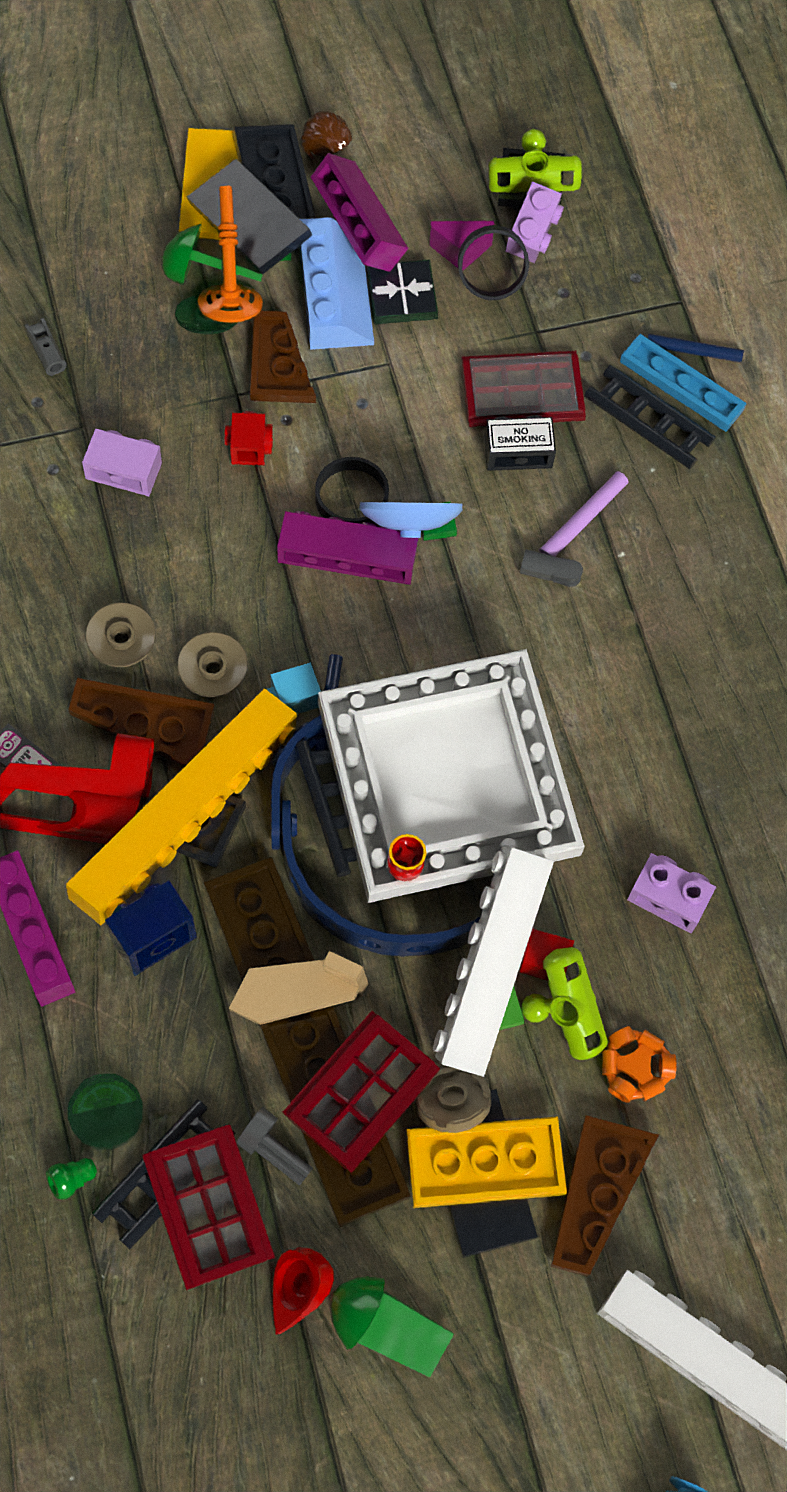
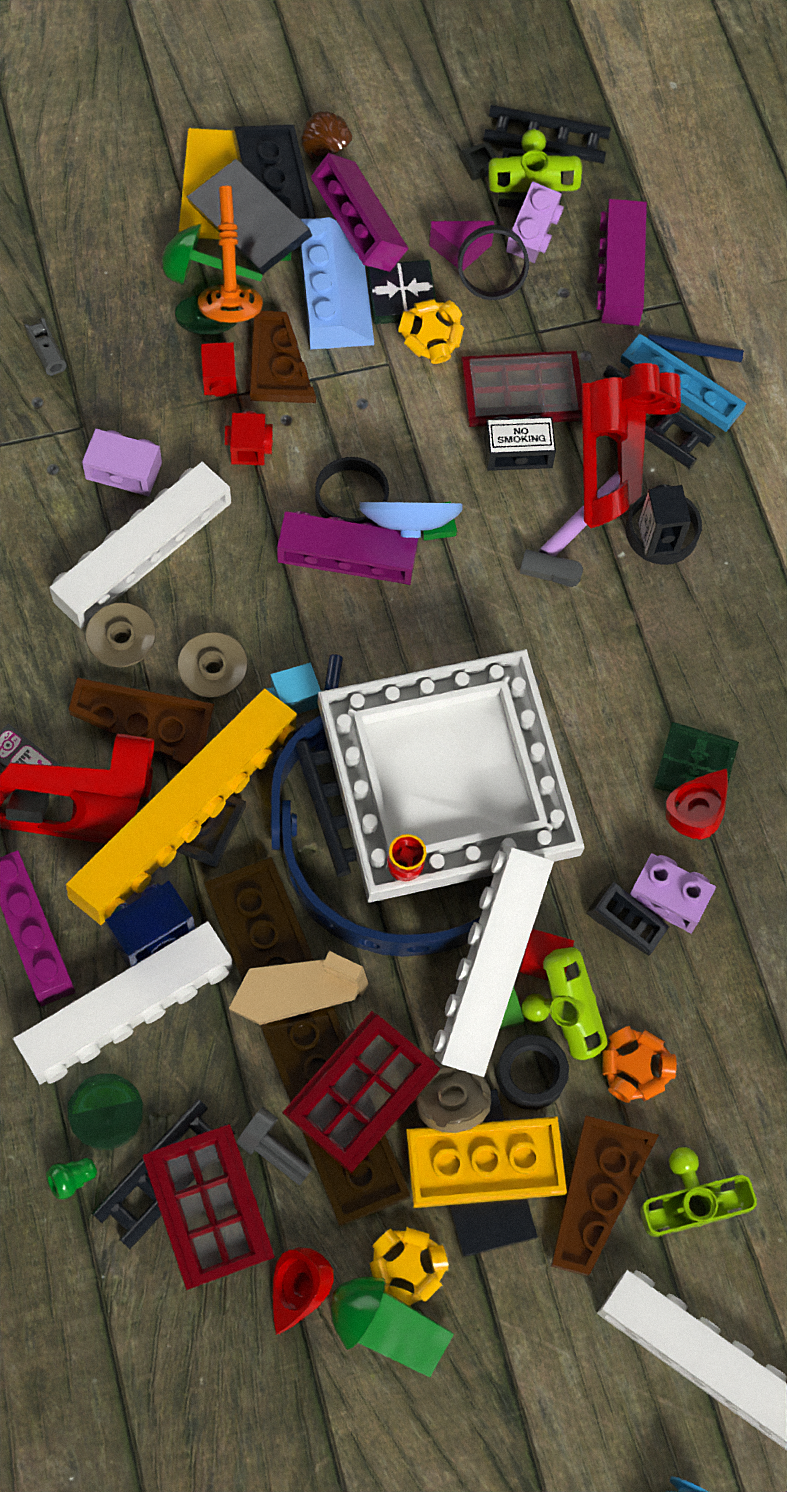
(27, 806): none -> pearl dark grey tile
(124, 1003): none -> white brick
(140, 544): none -> white brick
(218, 369): none -> red brick
(408, 1264): none -> yellow piece
(433, 330): none -> yellow piece
(477, 160): none -> pearl dark grey tile
(548, 1048): none -> black tyre
(562, 125): none -> black bar
(619, 410): none -> red panel
(621, 928): none -> black slope
(623, 262): none -> magenta brick
(638, 546): none -> black tyre
(664, 520): none -> black brick
(676, 1208): none -> lime piece
(692, 754): none -> clear green tile
(700, 805): none -> red piece

